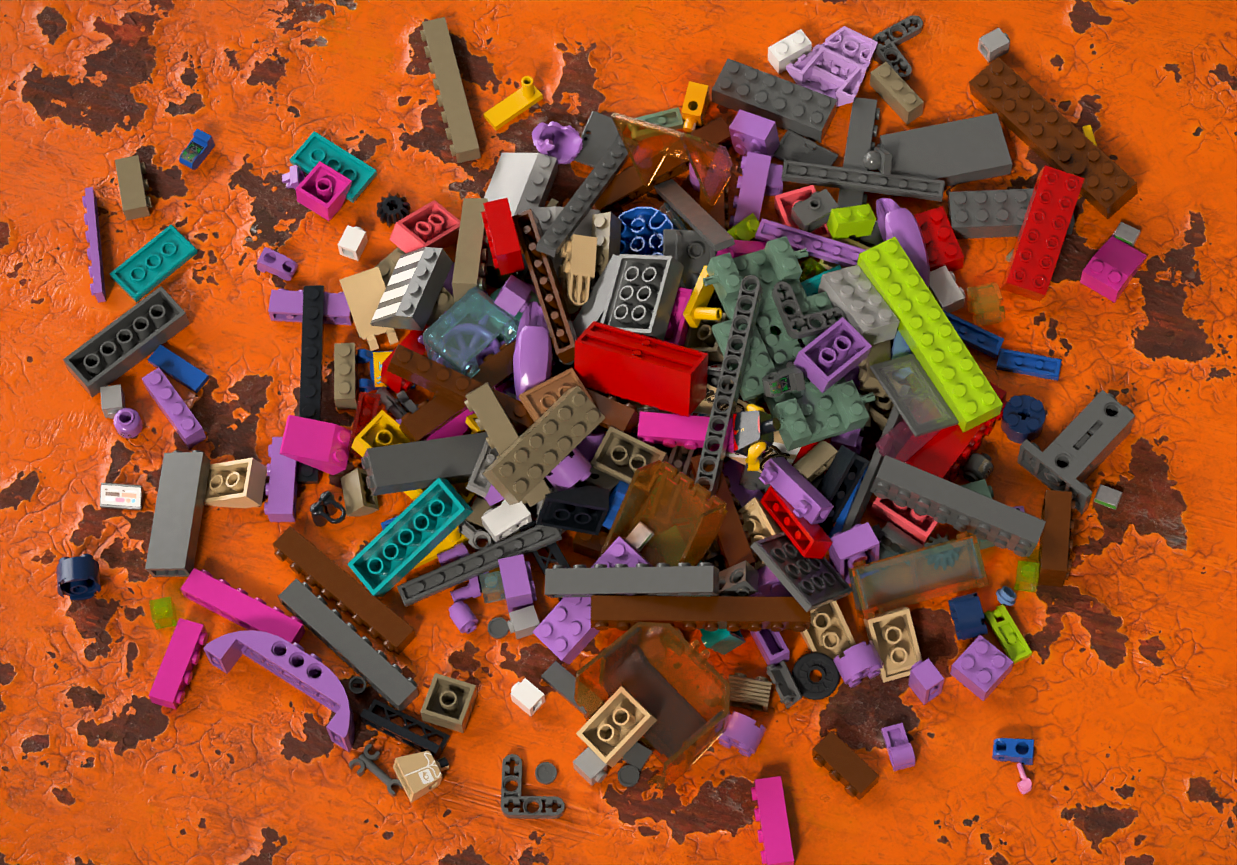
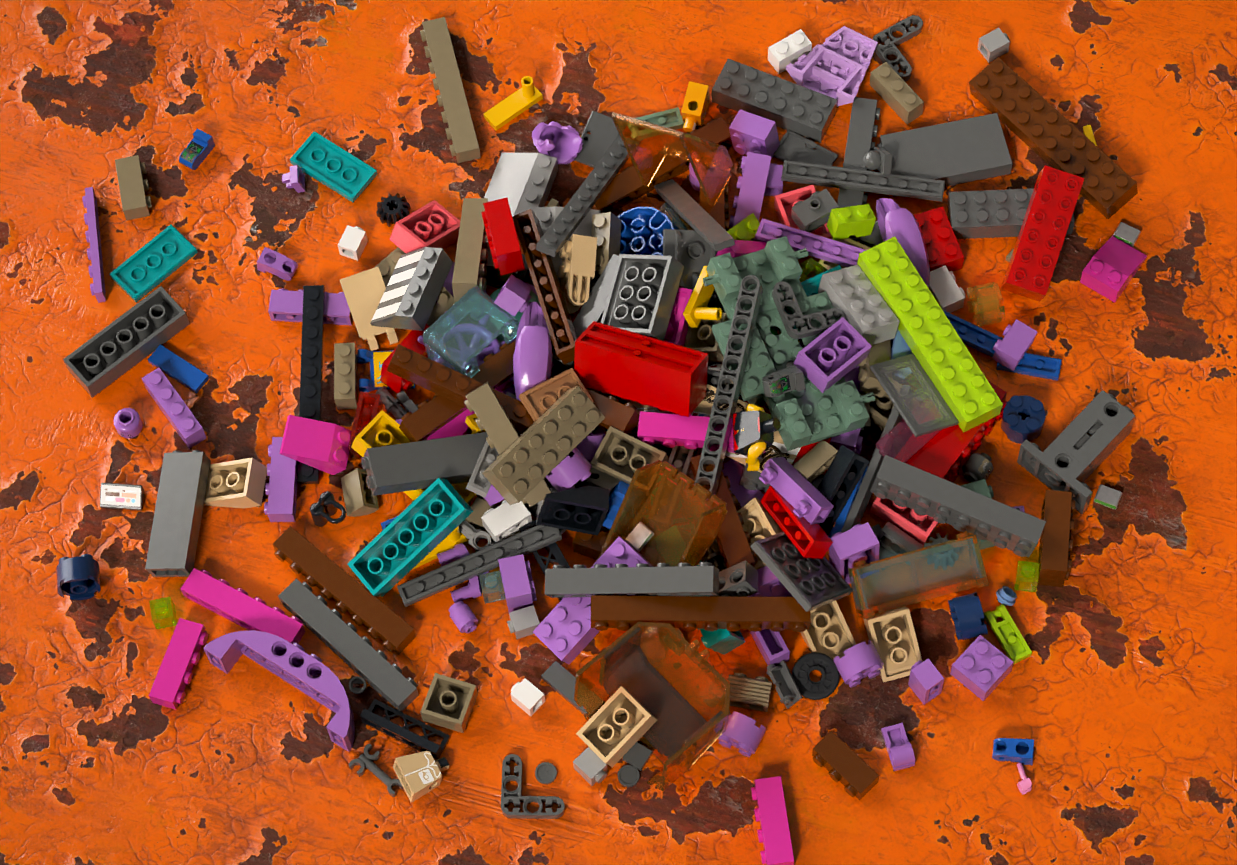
(112, 400): light grey brick -> none
(323, 191): dark pink slope -> none
(498, 628): dark grey piece -> none
(1014, 344): none -> medium lavender brick

